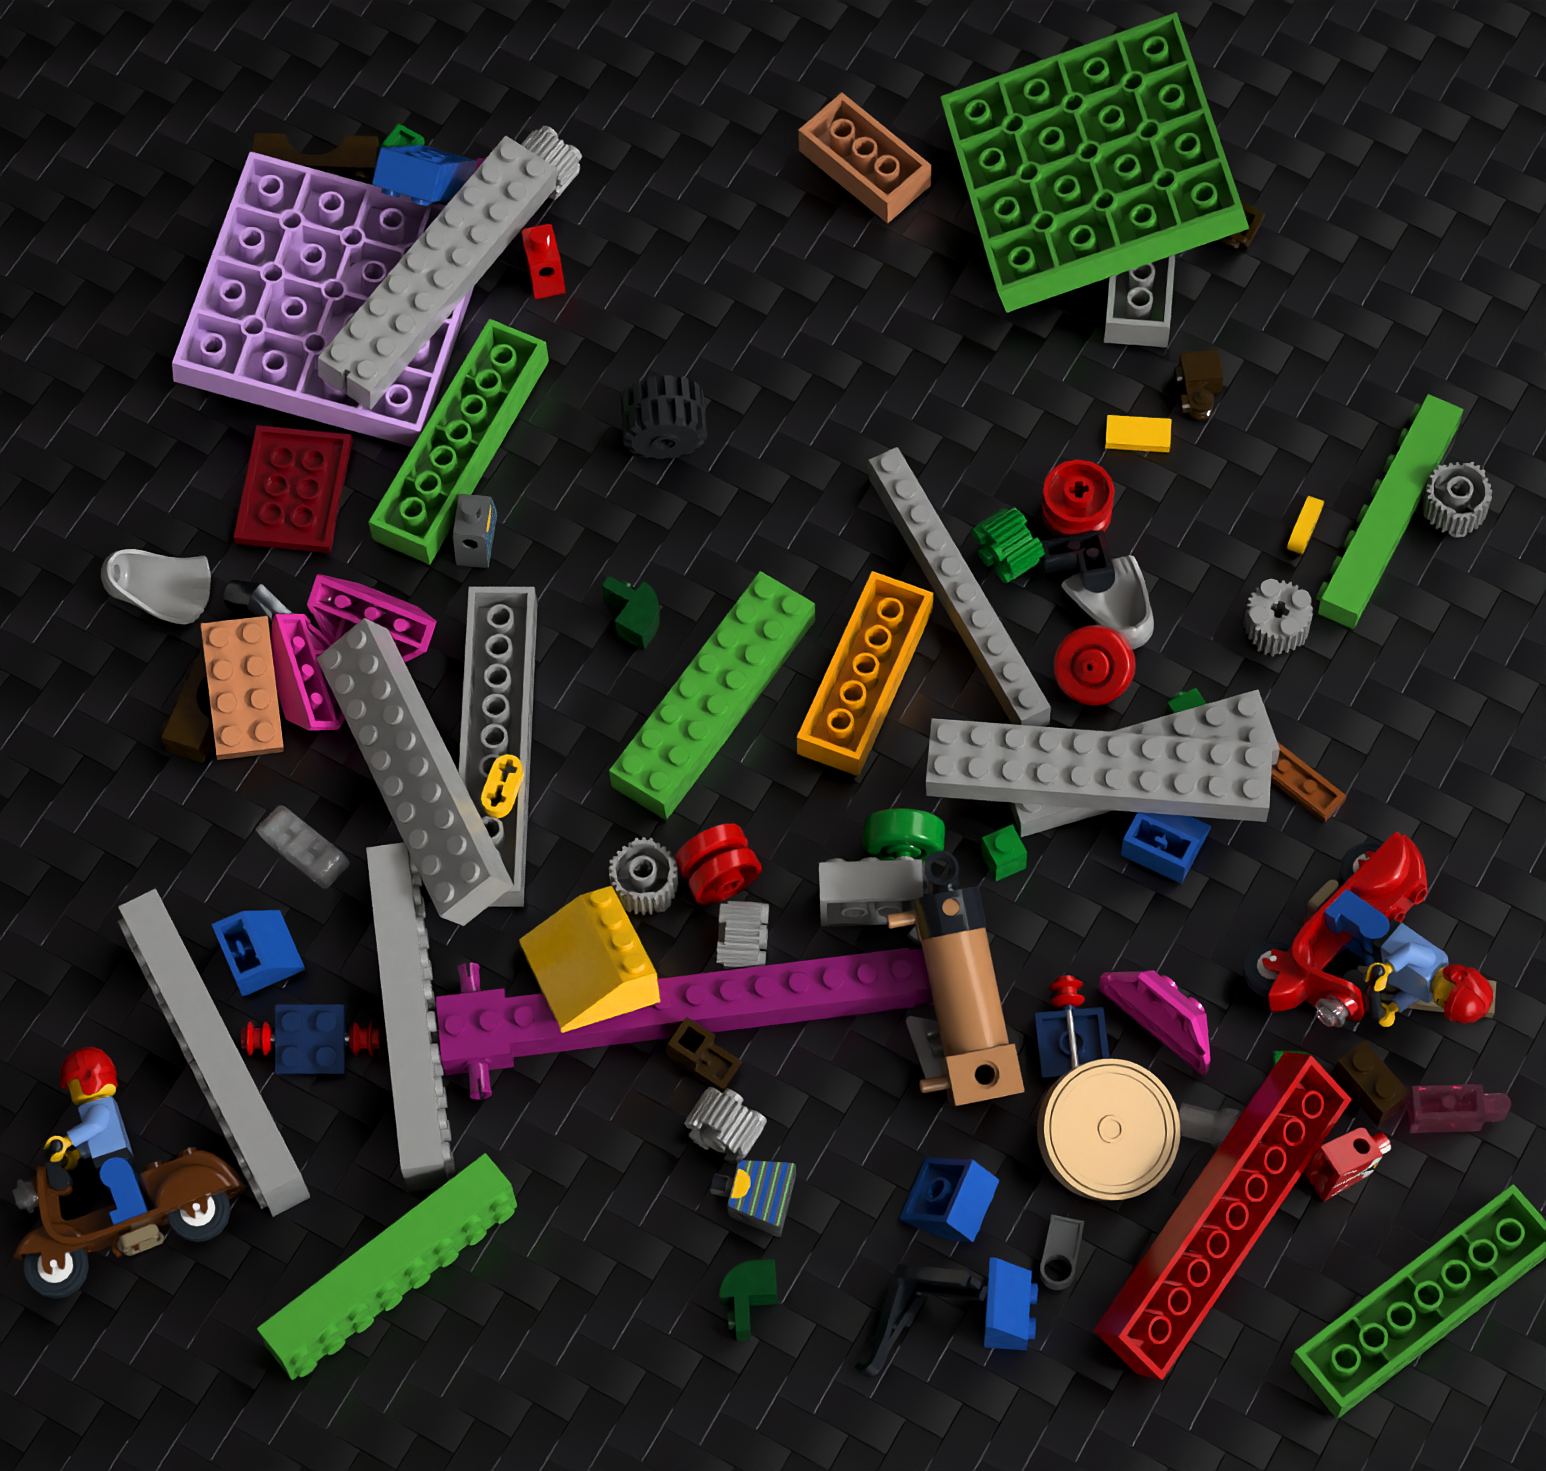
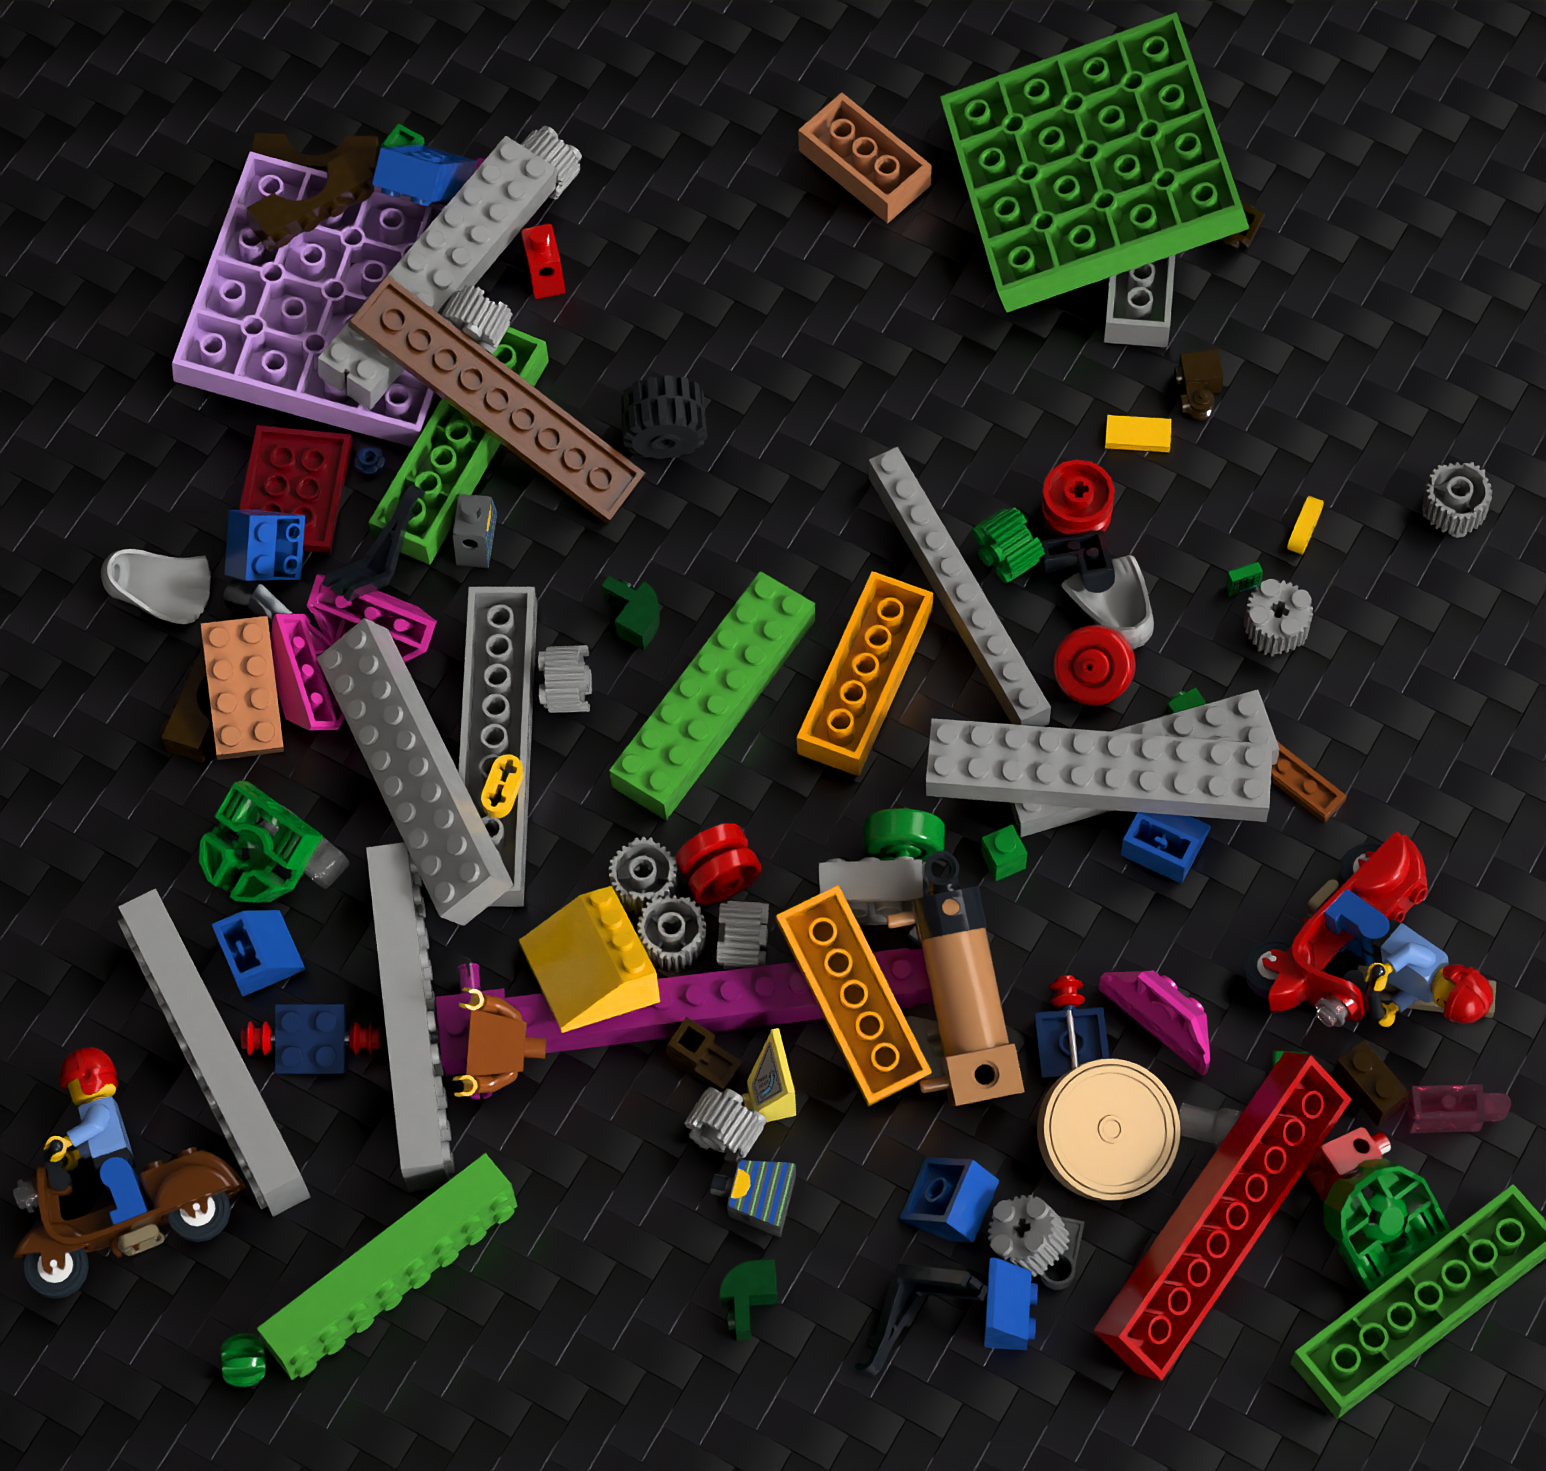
(243, 1360): none -> green piece
(264, 545): none -> blue slope
(280, 219): none -> dark brown arch
(289, 847): none -> green connector
(371, 468): none -> dark blue plate
(381, 559): none -> black hinge
(478, 317): none -> light grey brick
(495, 1044): none -> dark orange torso
(496, 399): none -> reddish brown plate
(565, 679): none -> light grey brick
(672, 915): none -> light grey brick
(771, 1083): none -> light yellow slope
(853, 995): none -> light orange brick
(1027, 1233): none -> light grey brick
(1244, 578): none -> green tile
(1389, 512): bright green brick -> none
(1413, 1216): none -> green connector

